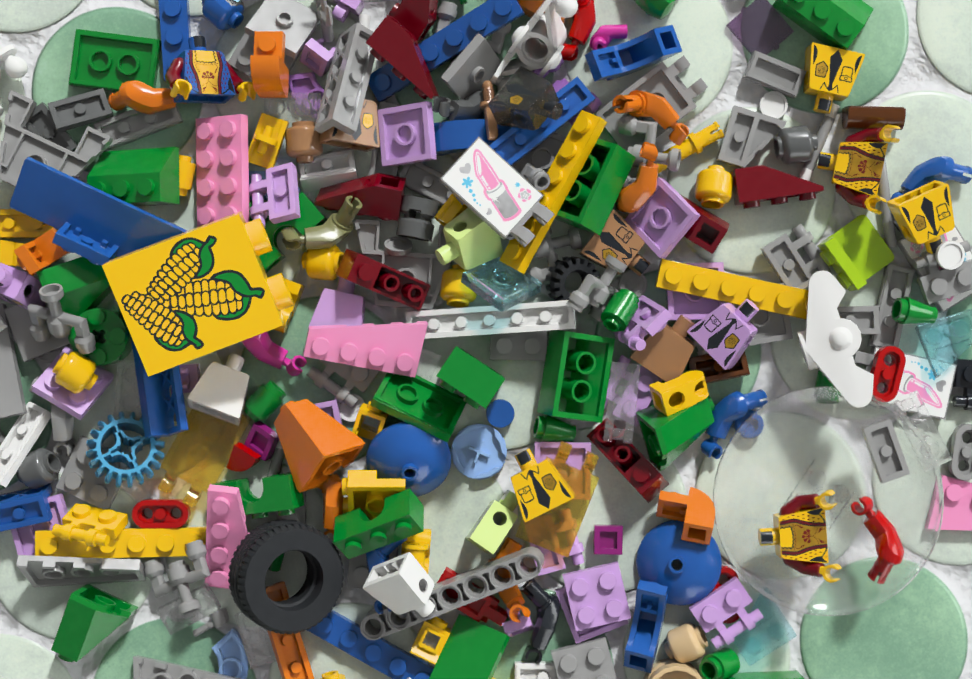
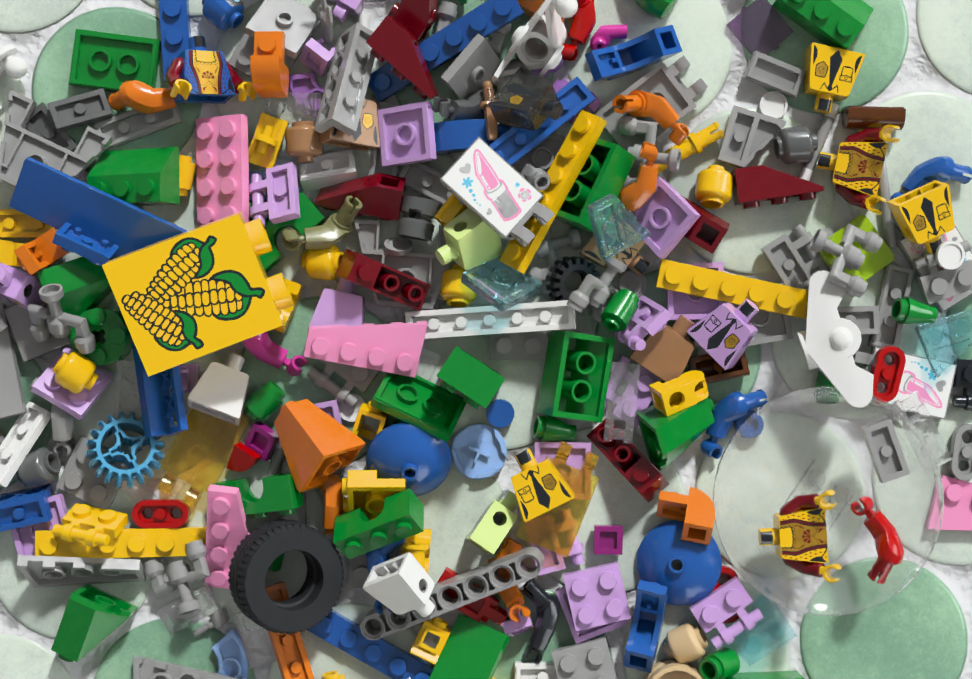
(614, 226): none -> clear light blue wing
(847, 256): none -> light grey piece

